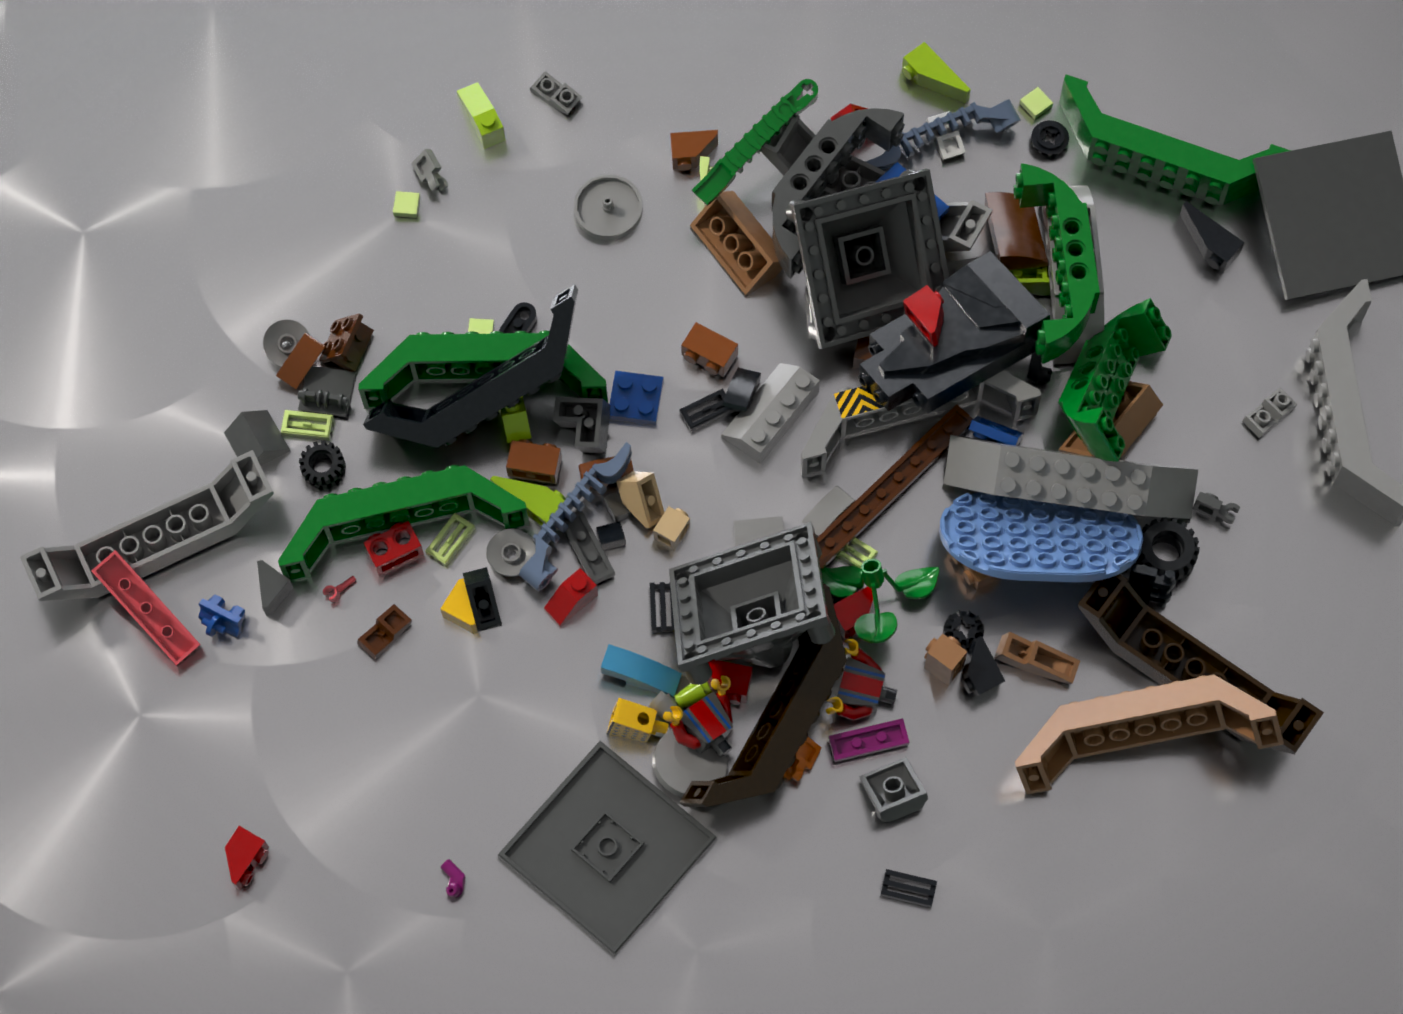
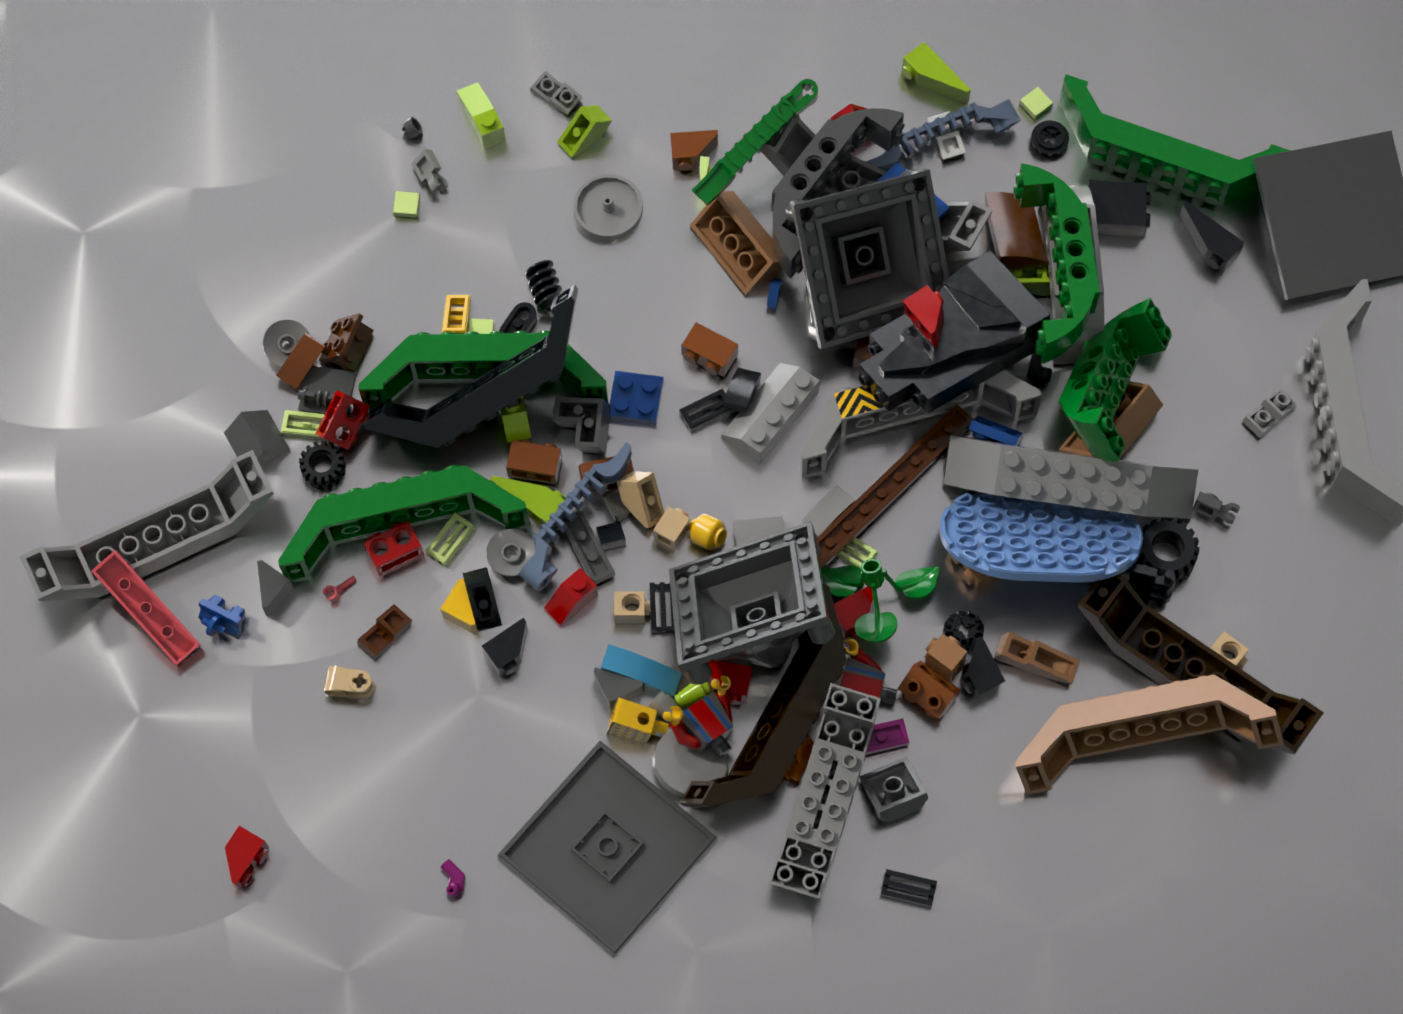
(337, 417): none -> red brick
(345, 682): none -> tan piece
(412, 127): none -> dark grey hinge
(457, 319): none -> yellow slope
(507, 648): none -> black slope
(543, 285): none -> black piece
(584, 130): none -> lime slope
(617, 686): none -> dark grey slope
(623, 599): none -> tan brick
(707, 532): none -> yellow head
(774, 292): none -> blue tile
(826, 791): none -> light grey slope
(928, 690): none -> dark orange brick
(1120, 207): none -> black brick
(1228, 643): none -> tan brick

